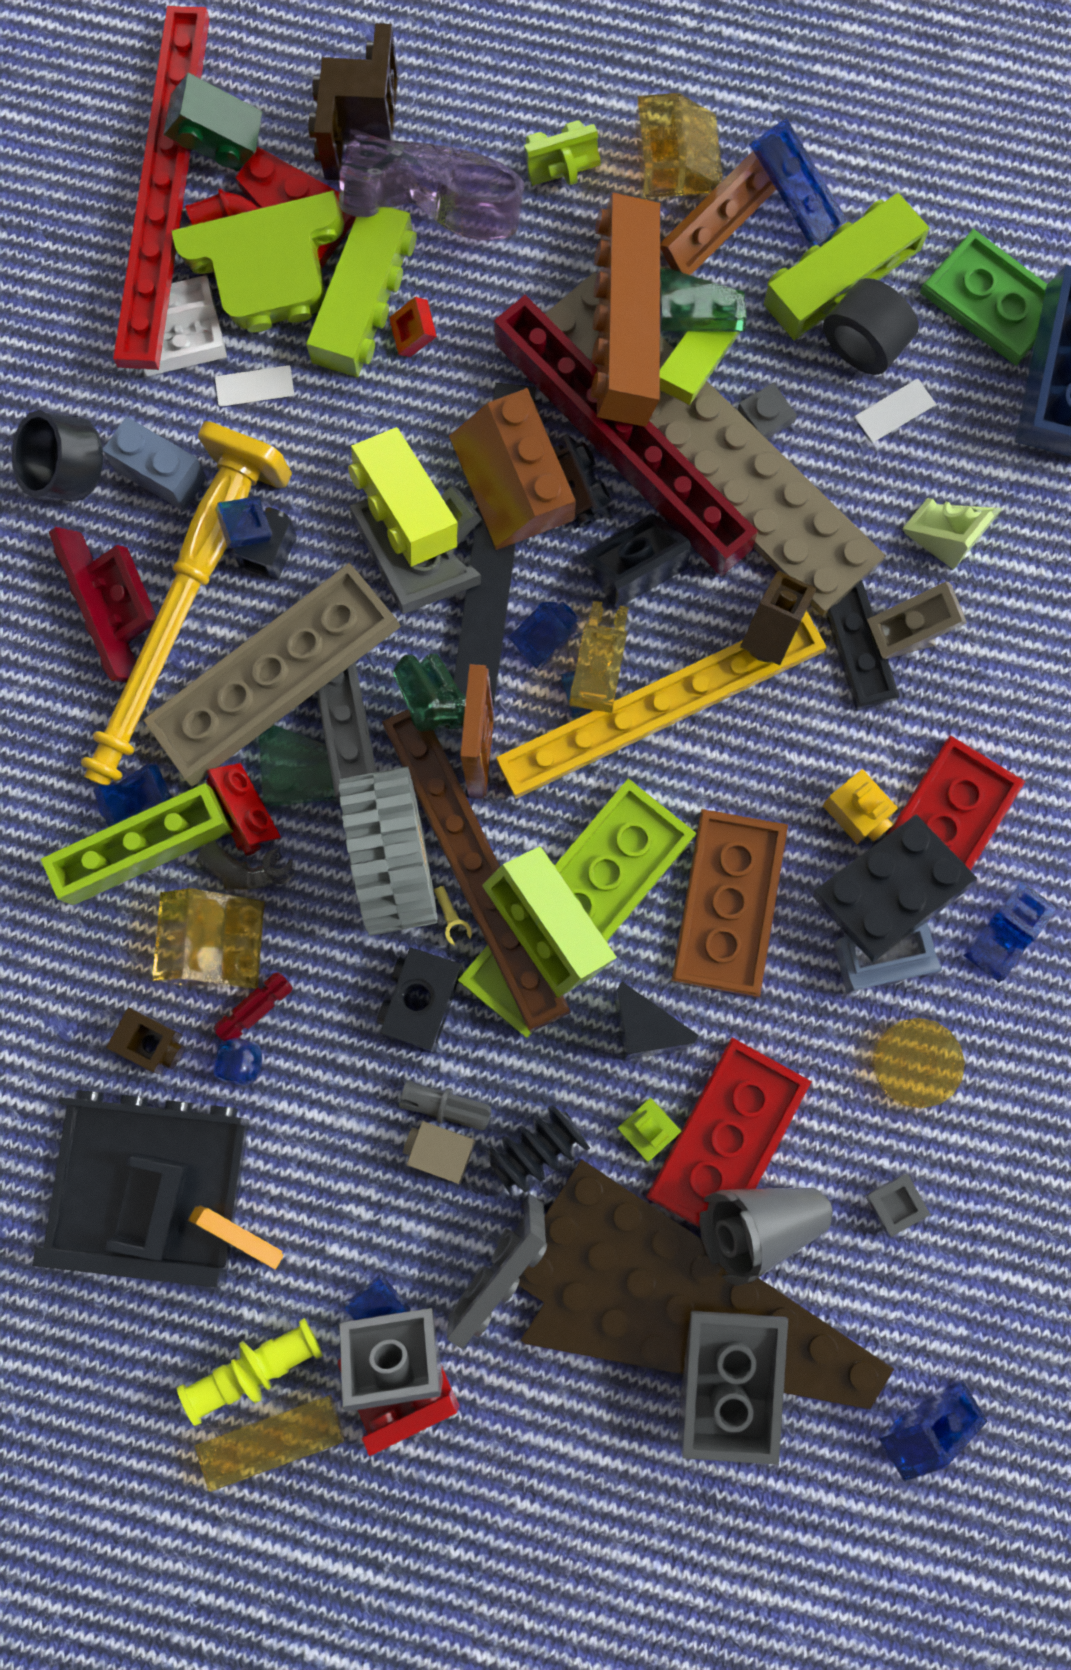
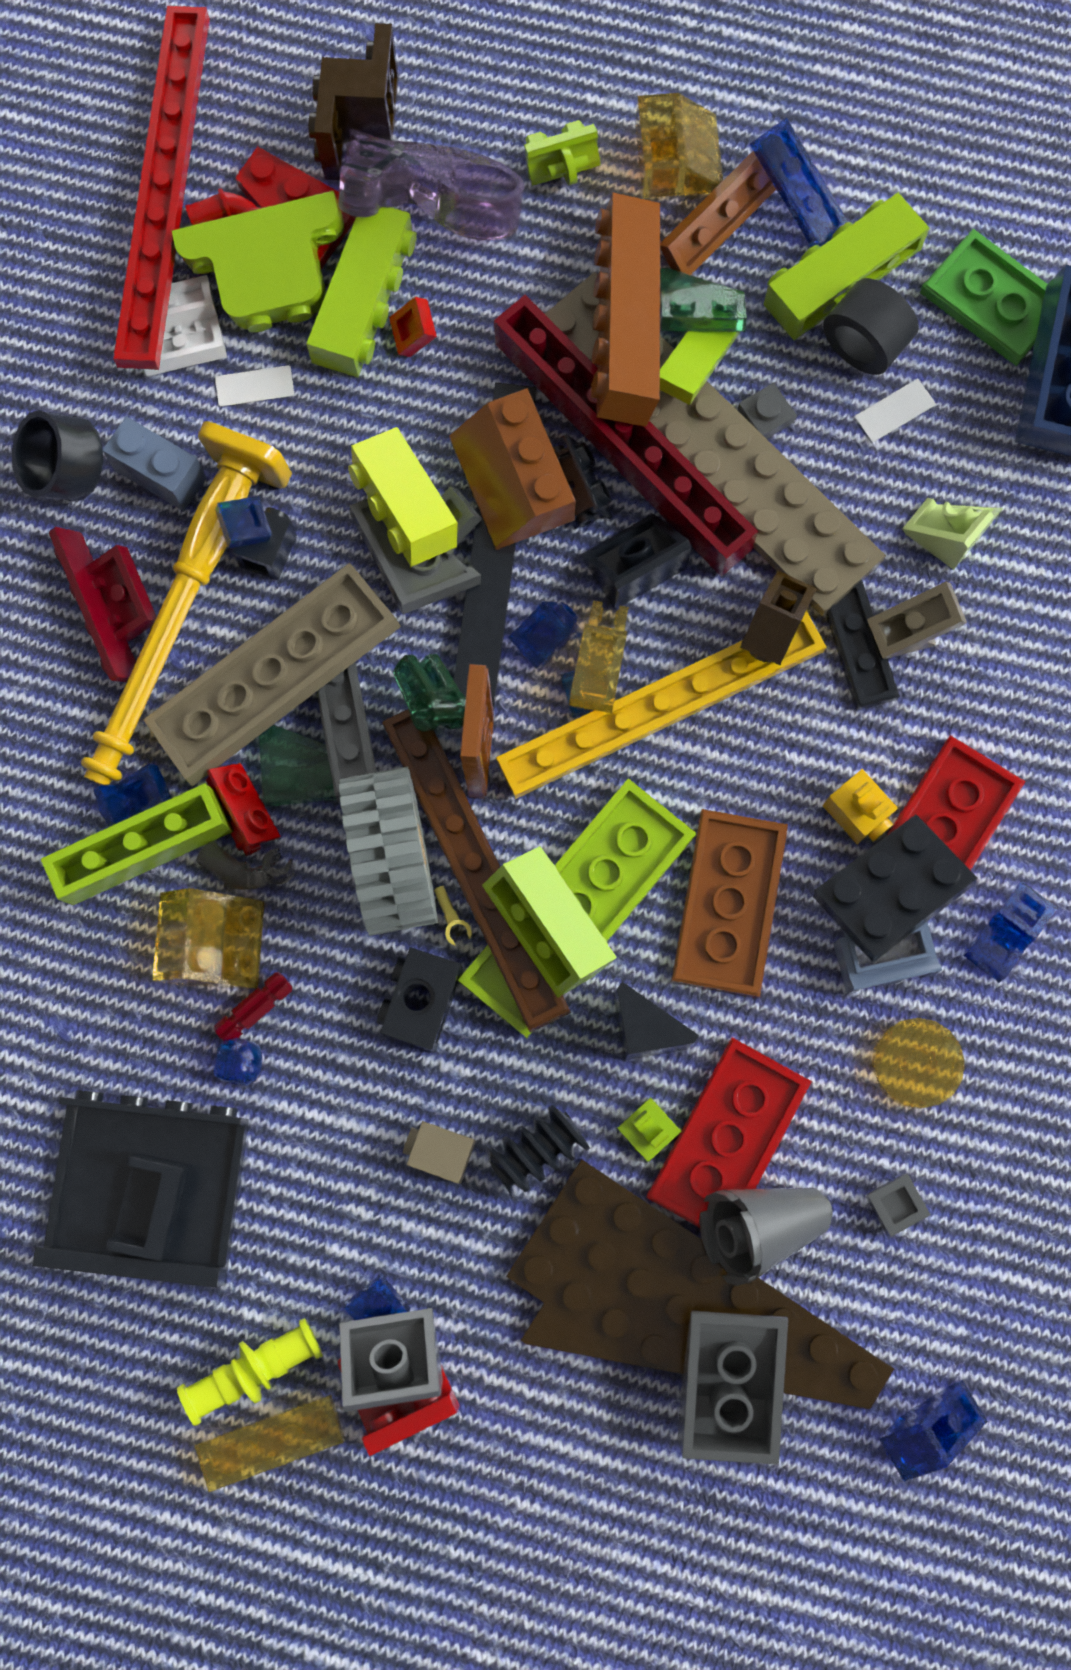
(131, 1039): dark brown brick -> none
(212, 122): brick -> none
(236, 1236): light orange tile -> none
(445, 1105): dark grey axle -> none
(499, 1283): dark grey wing -> none

